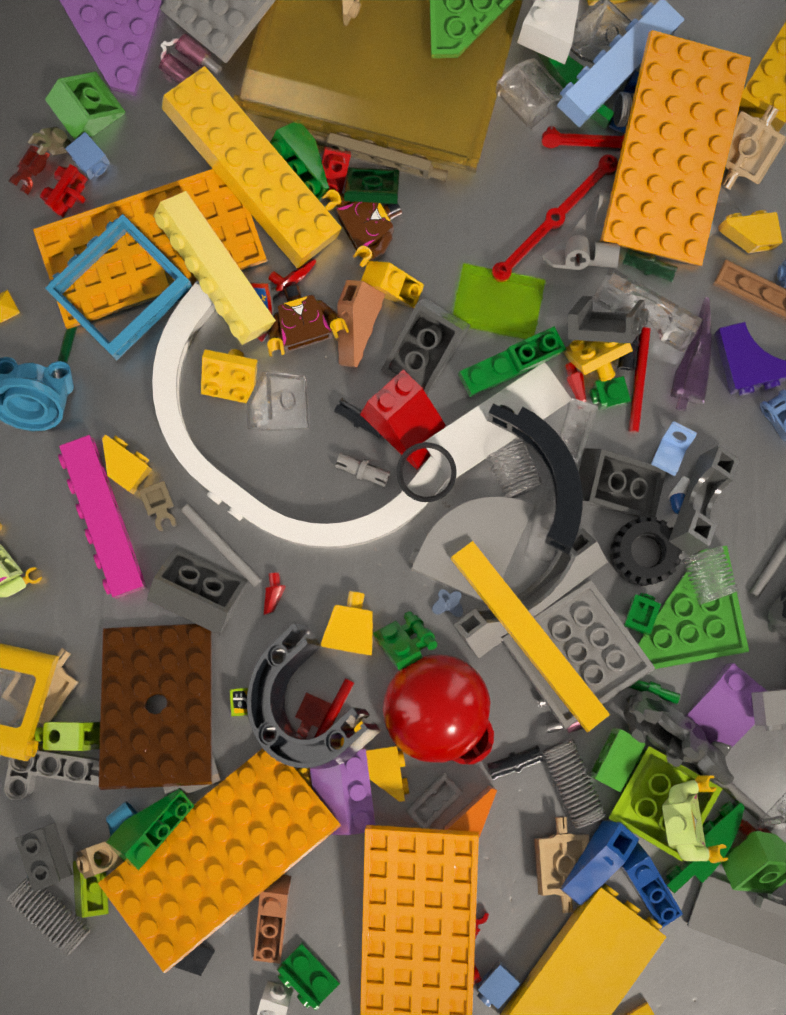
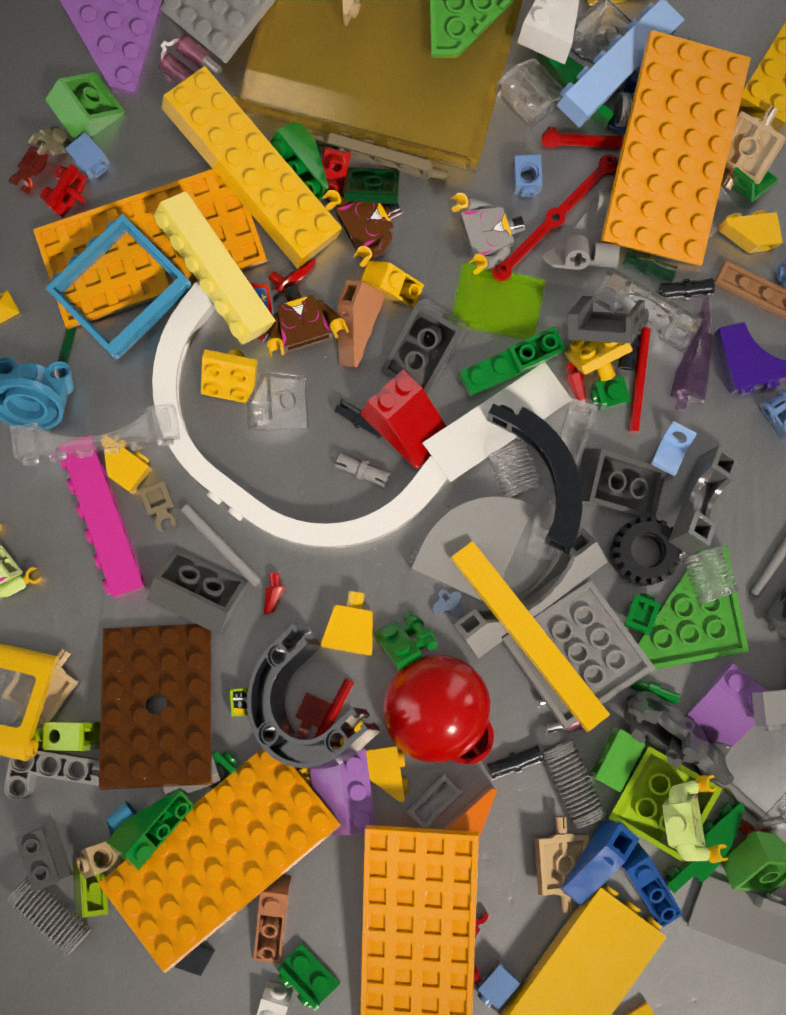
(156, 426): none -> clear arch
(227, 762): none -> green bracket
(407, 491): black tyre -> none
(486, 231): none -> light grey torso
(528, 164): none -> medium blue brick
(678, 493): arm -> none
(687, 288): none -> black pin
(748, 187): none -> green bracket

